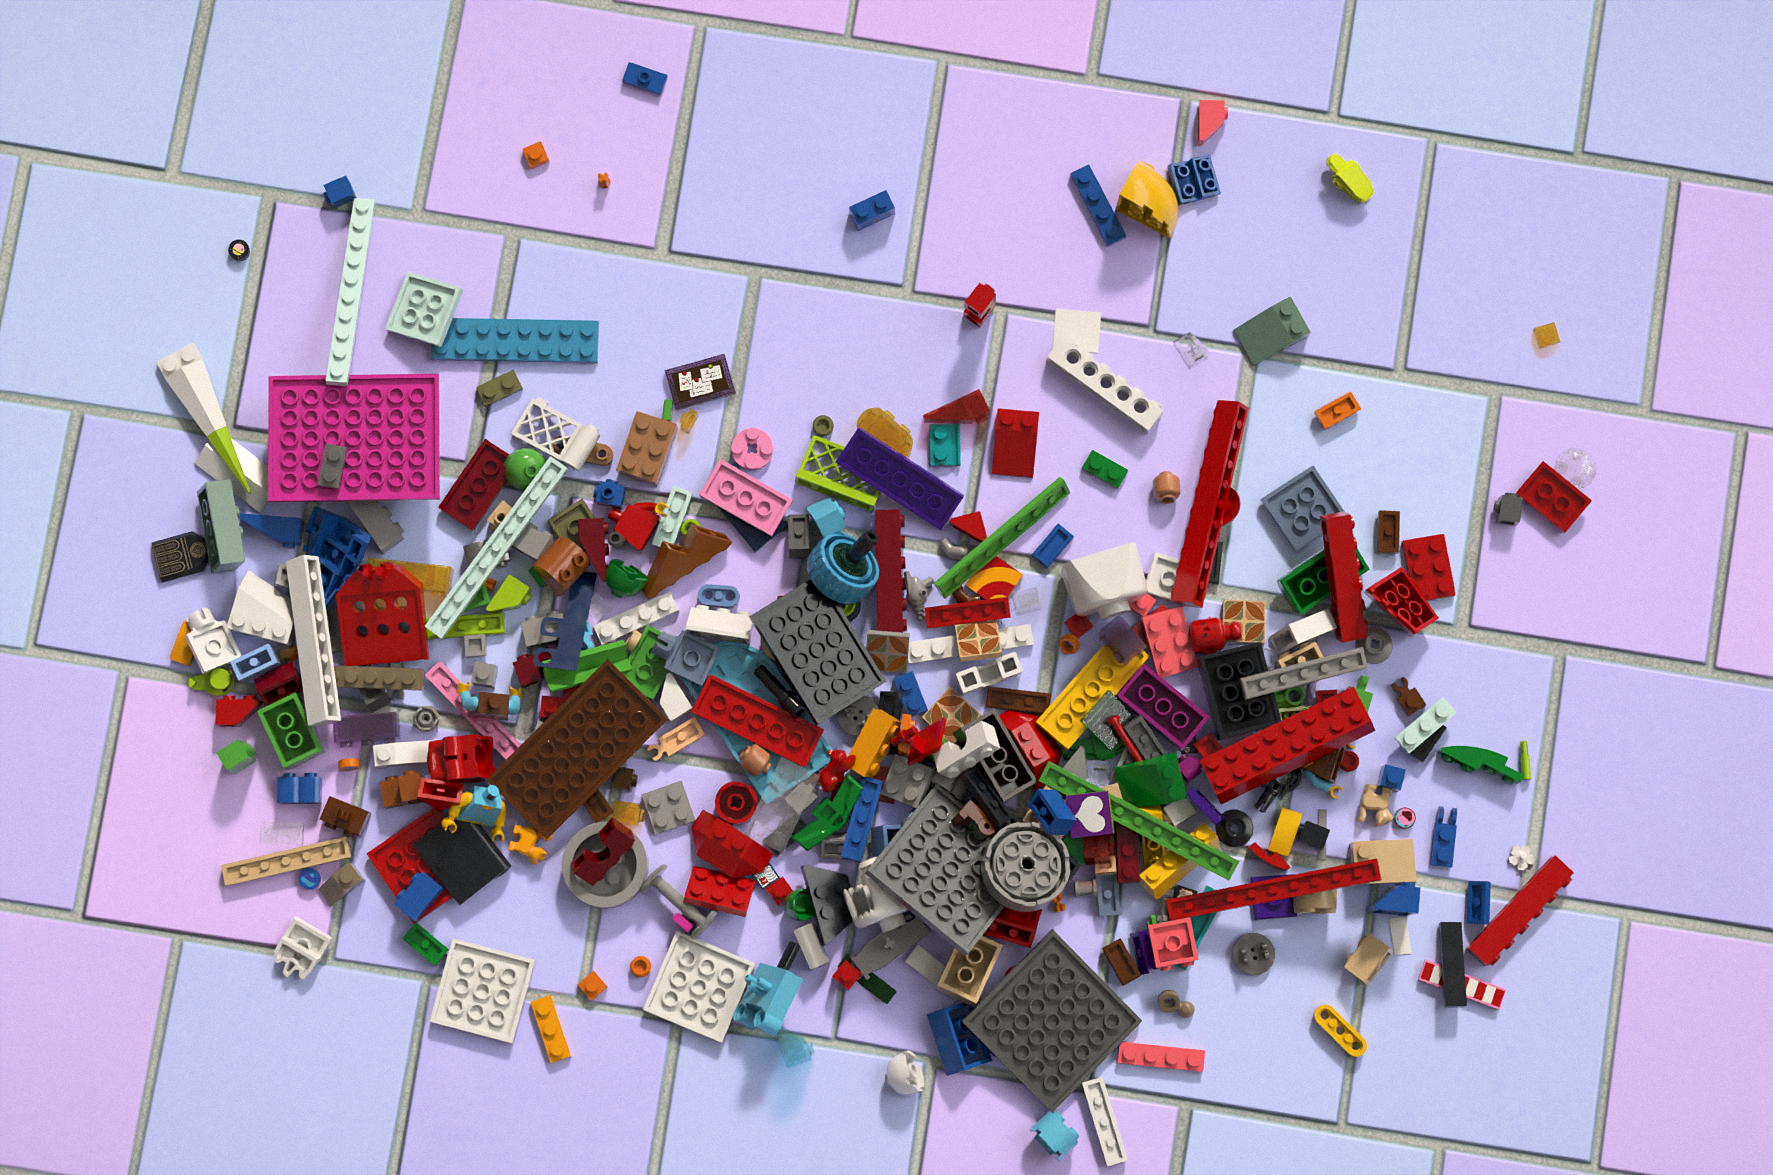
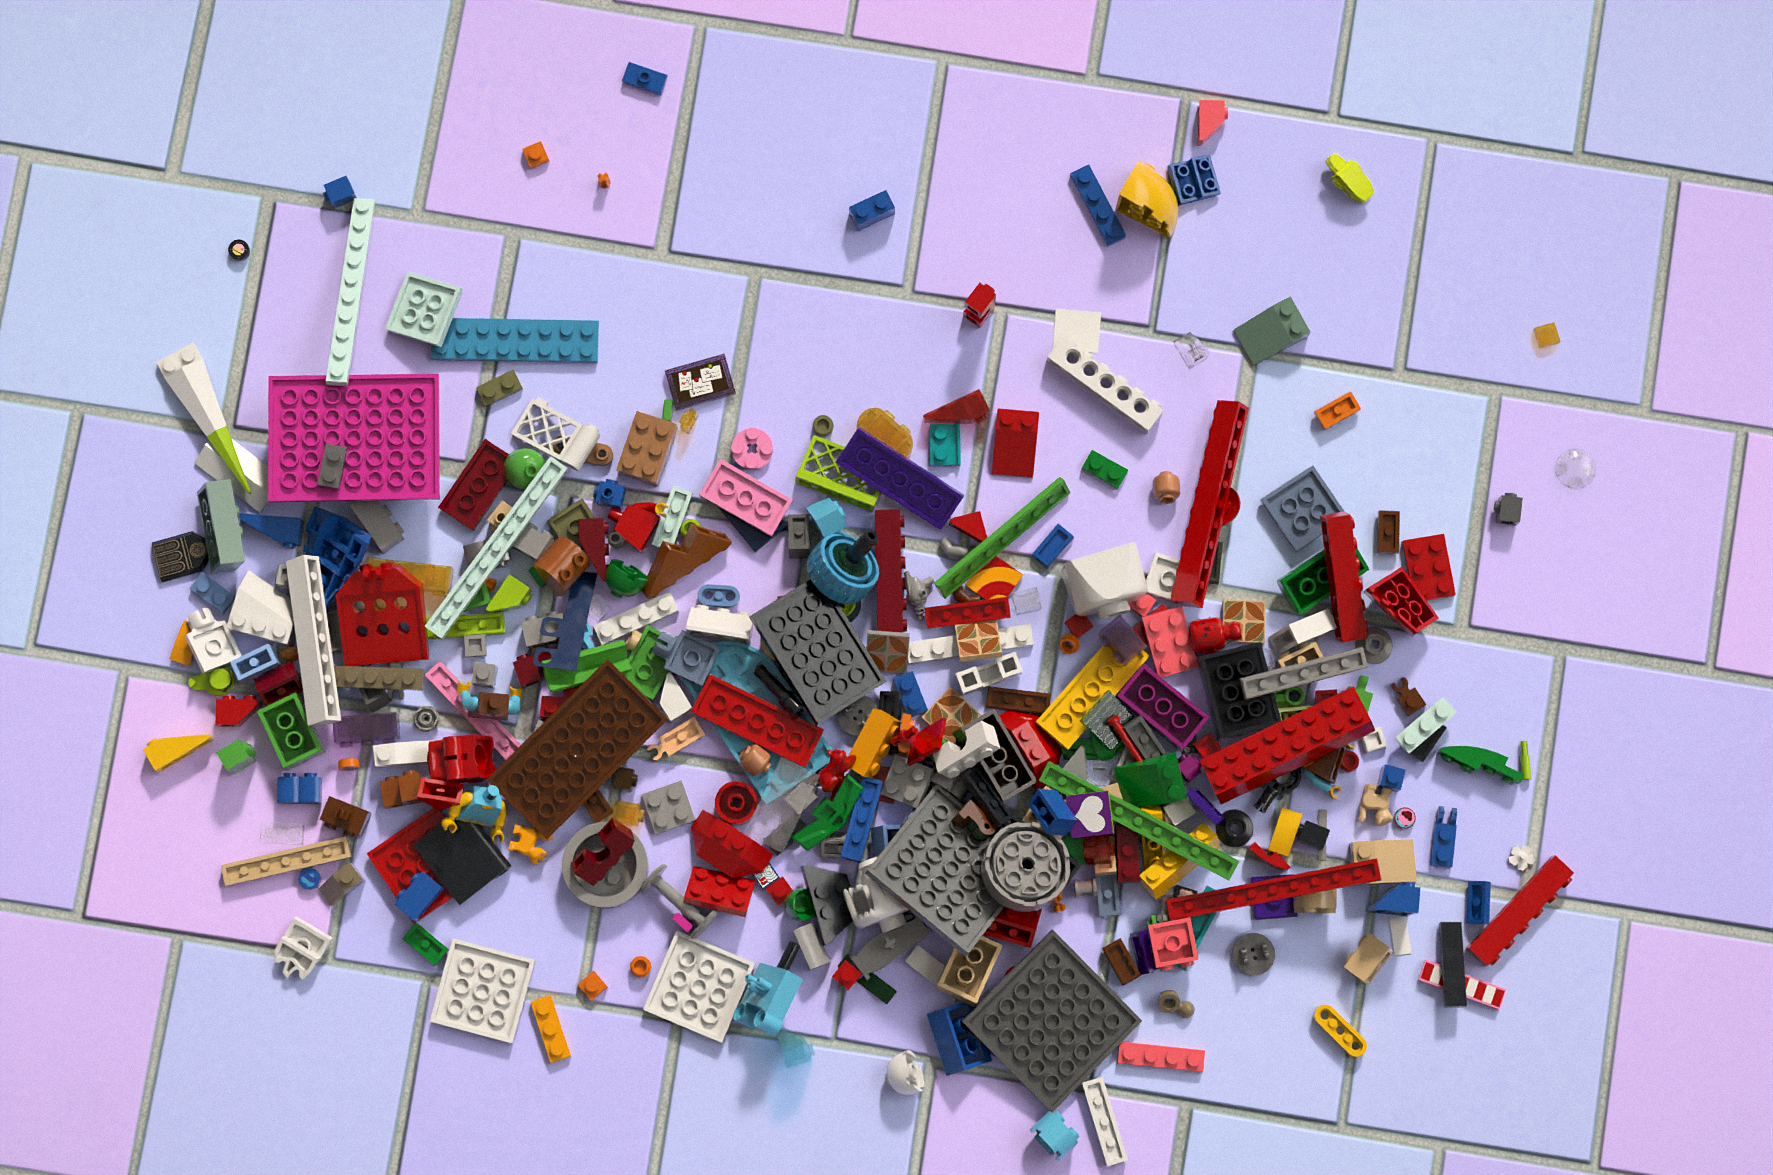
(168, 751): none -> yellow slope
(212, 592): none -> medium blue plate
(1374, 741): none -> white tile
(1553, 496): red plate -> none

